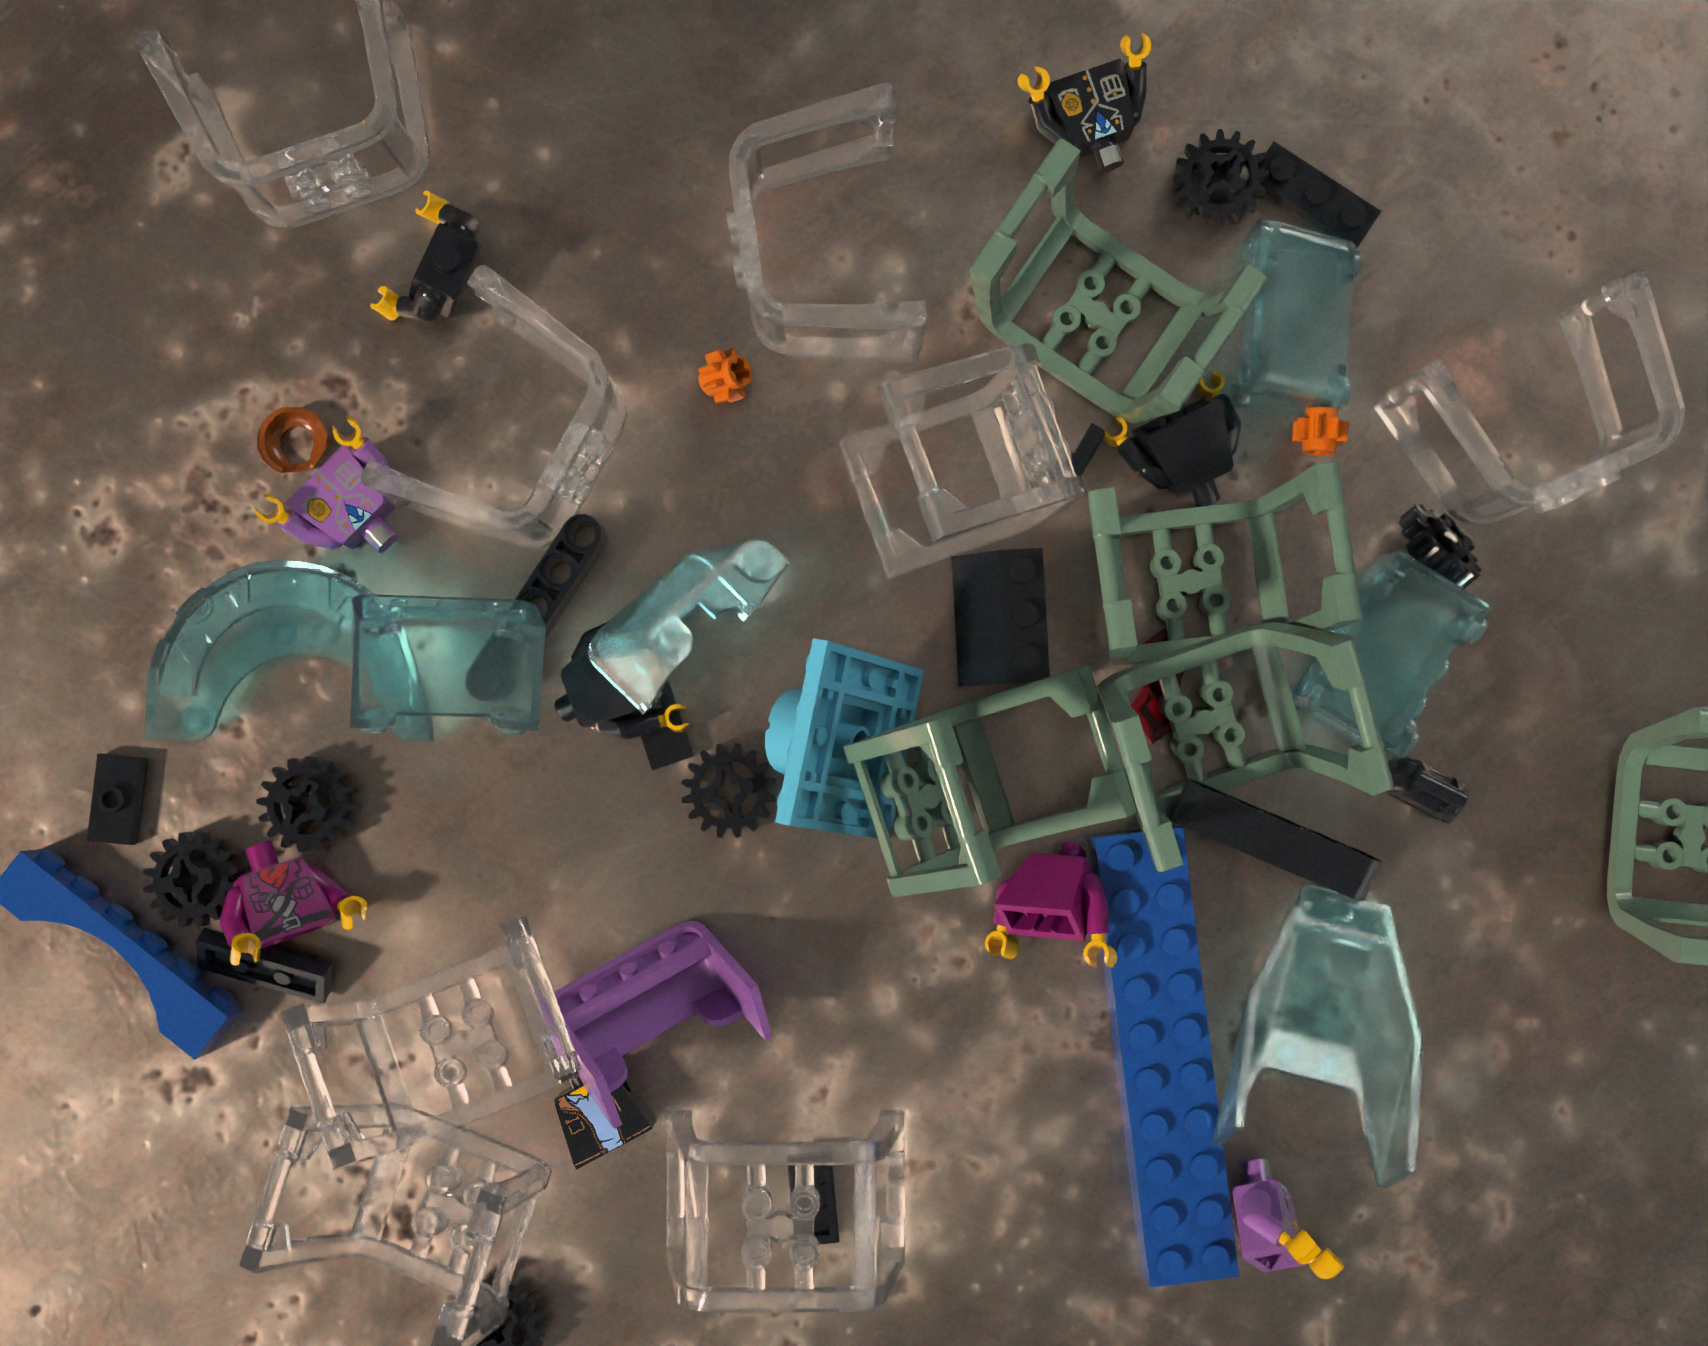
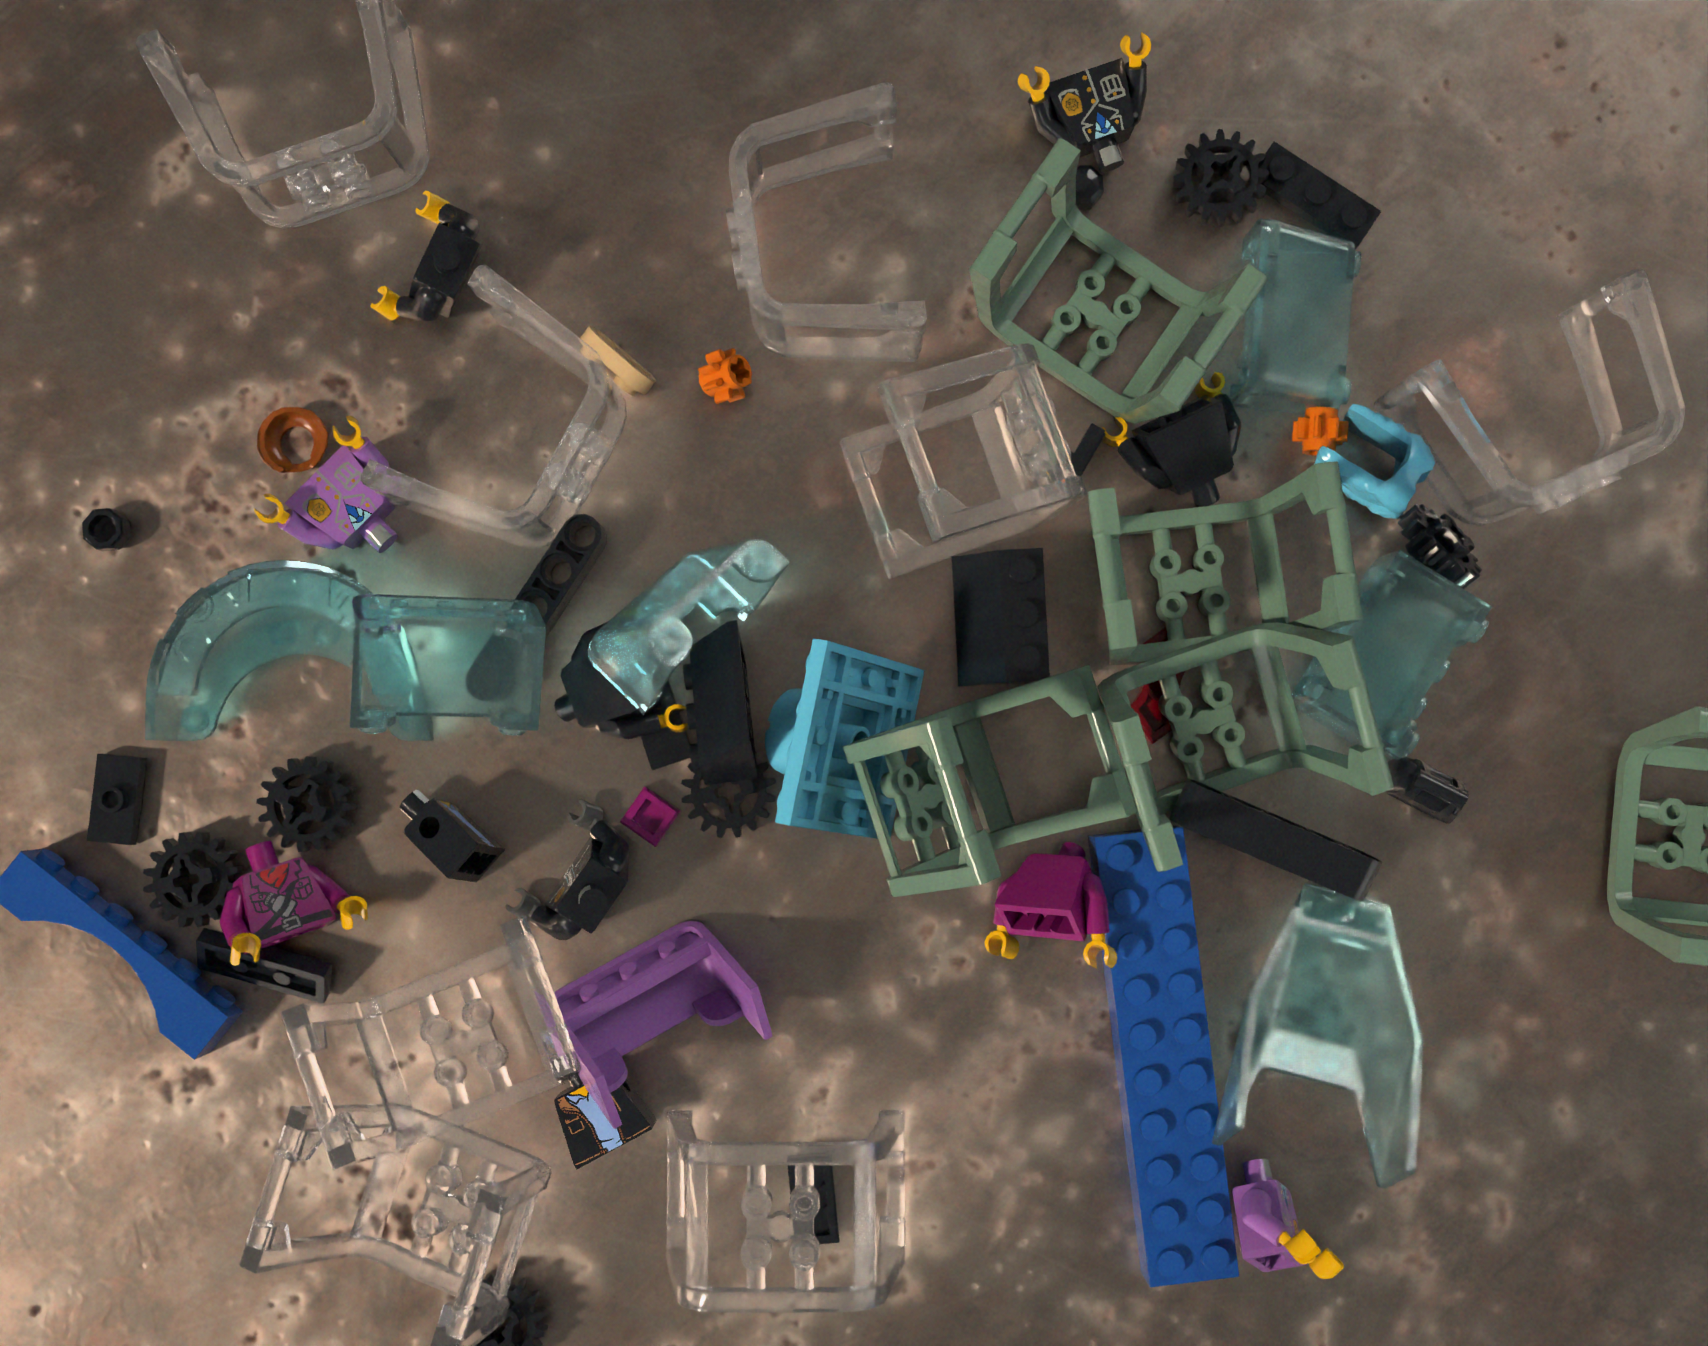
(106, 529): none -> black tile
(449, 837): none -> black torso
(588, 884): none -> black torso
(629, 373): none -> tan plate
(650, 816): none -> magenta tile
(720, 707): none -> black slope
(1088, 187): none -> black tile
(1411, 466): none -> medium azure piece

